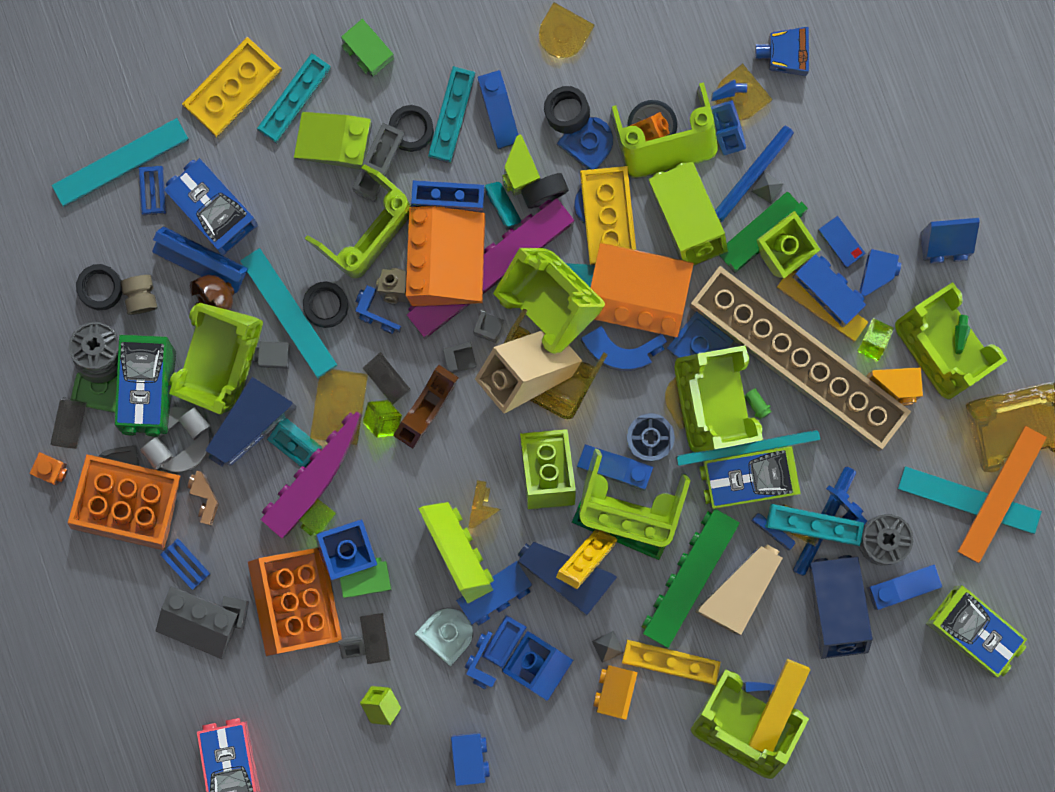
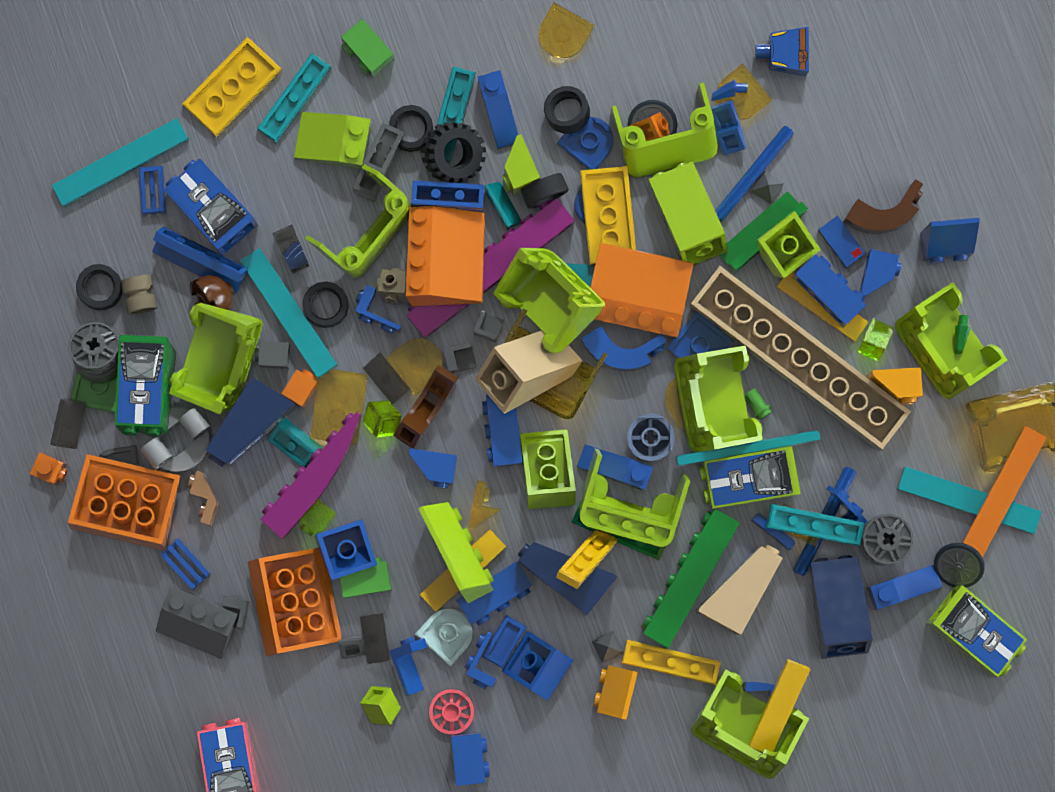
(291, 248): none -> leg
(300, 387): none -> orange brick
(405, 664): none -> blue bracket
(416, 362): none -> clear yellow tile
(436, 466): none -> blue slope
(444, 586): none -> yellow tile
(451, 711): none -> coral wheel
(471, 152): none -> black tyre
(504, 435): none -> blue brick
(877, 221): none -> reddish brown arch
(959, 565): none -> dark grey wheel

